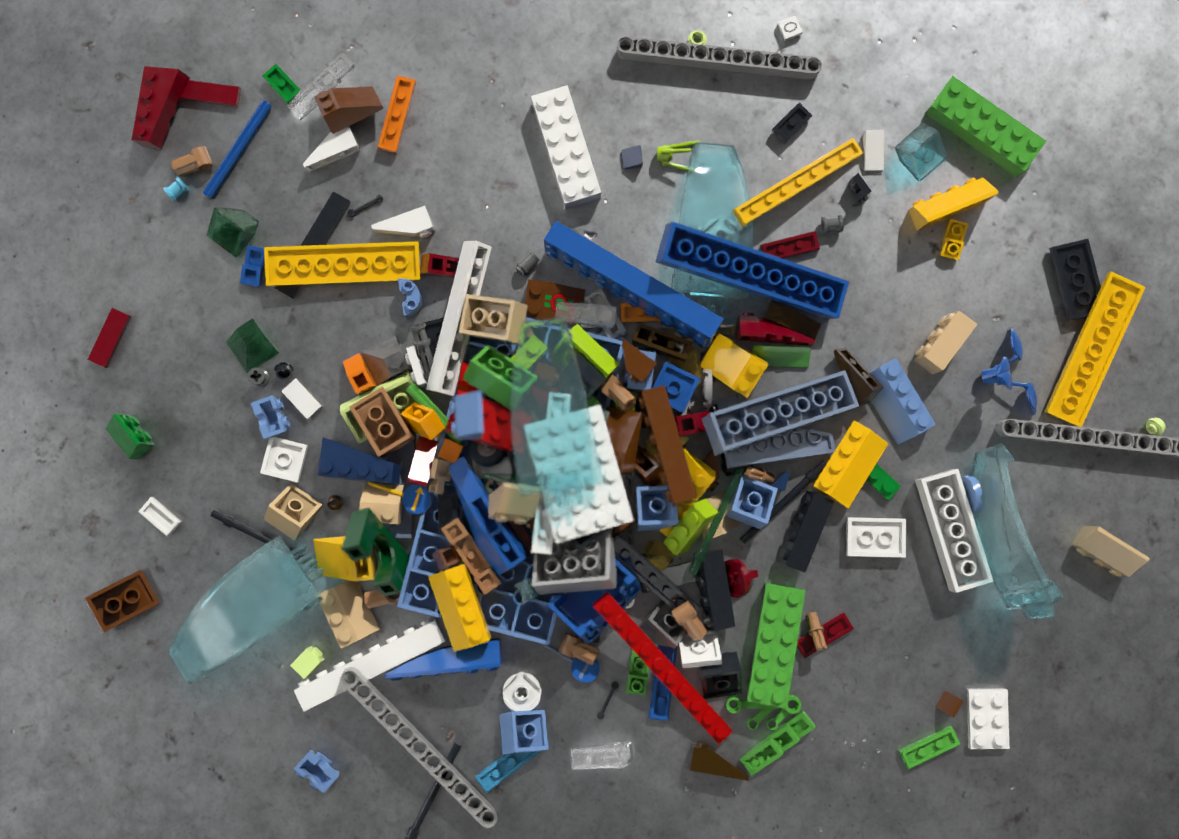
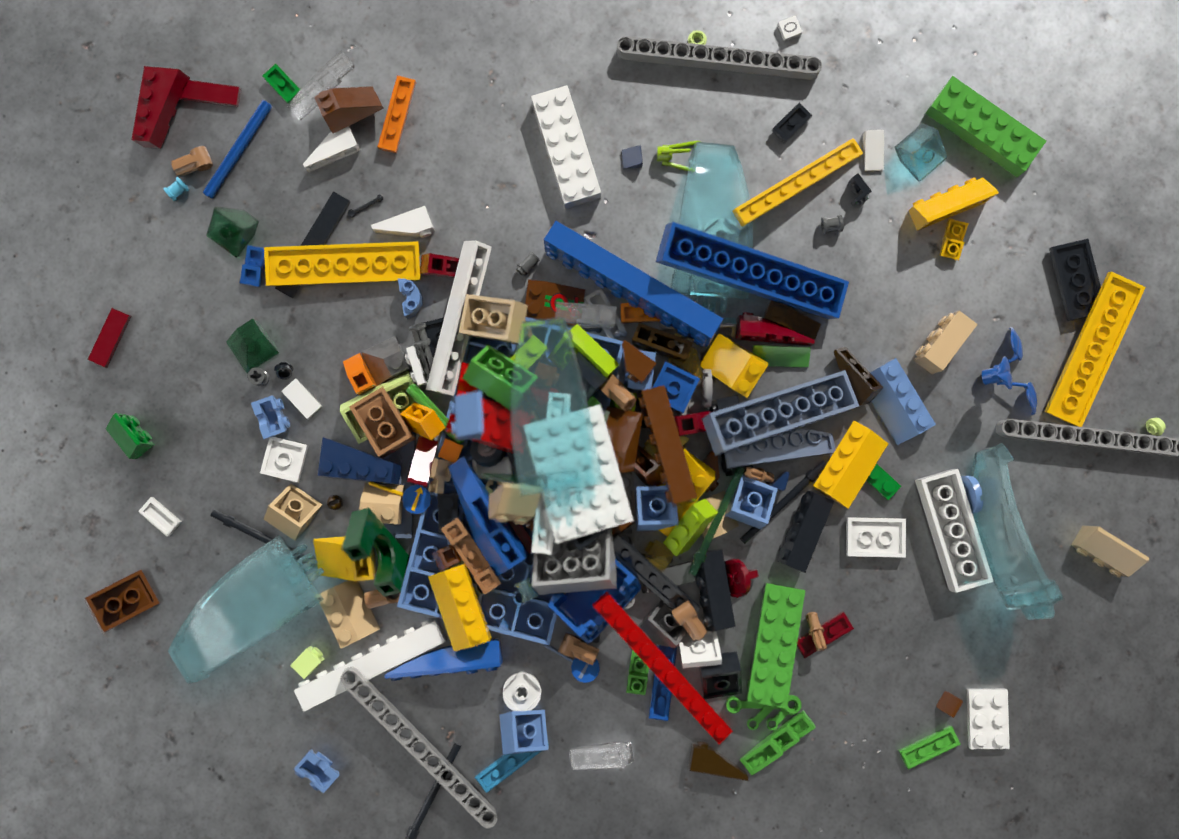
(600, 715): black hinge -> none
(792, 246): dark red tile -> none

